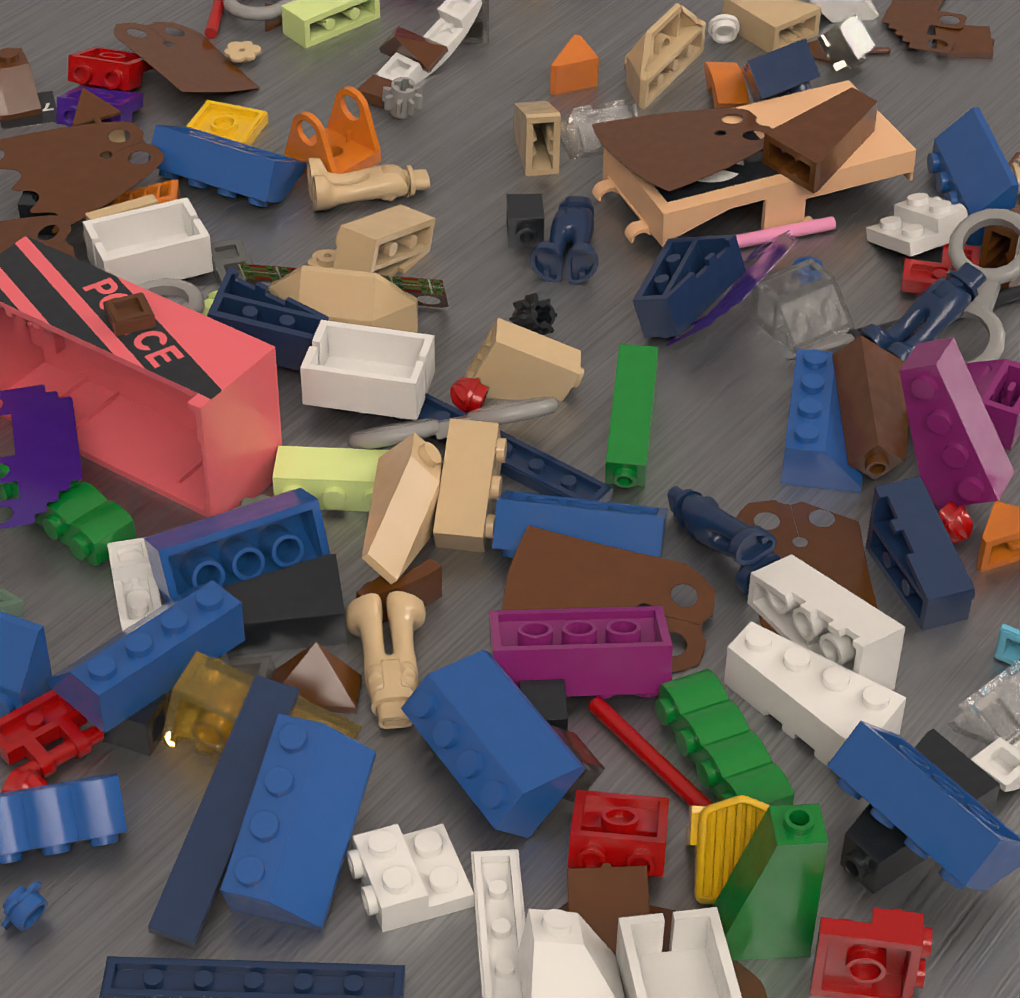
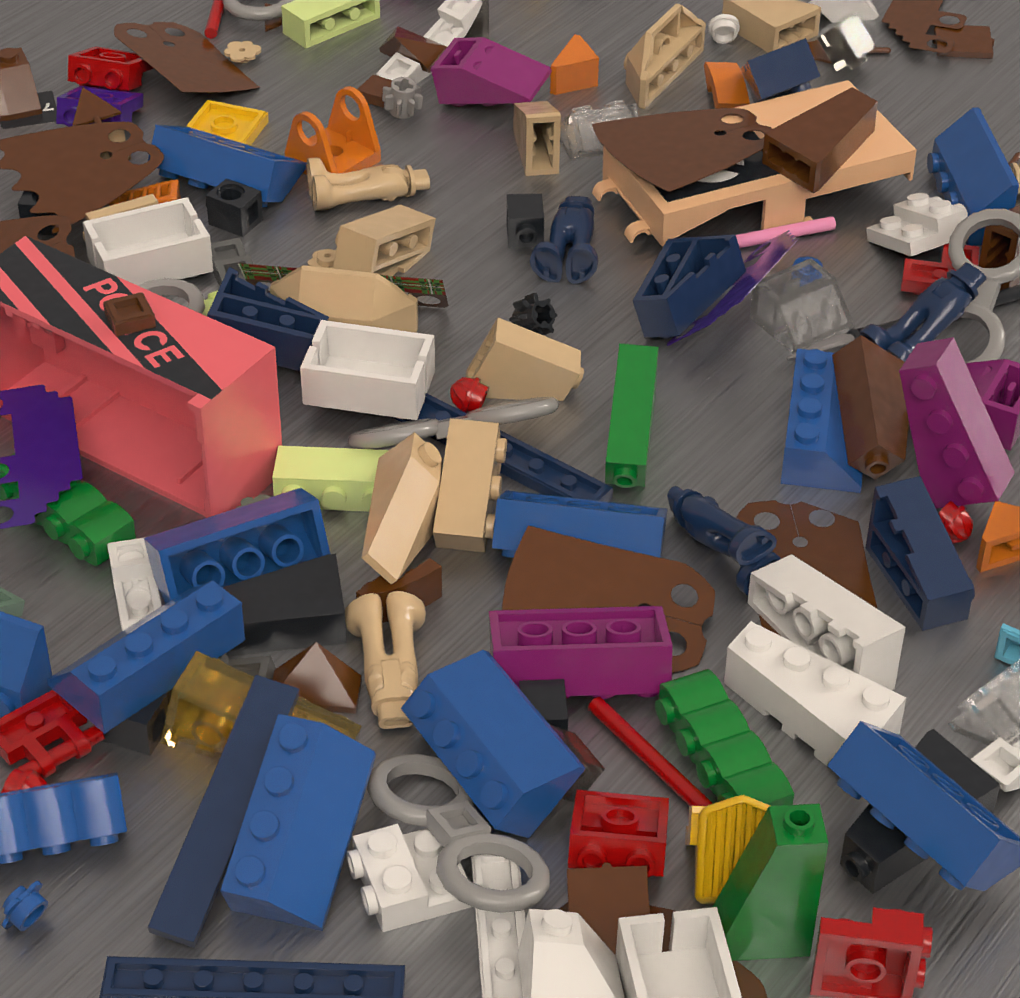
(234, 207): none -> black brick
(461, 834): none -> light grey bar
(486, 74): none -> magenta slope

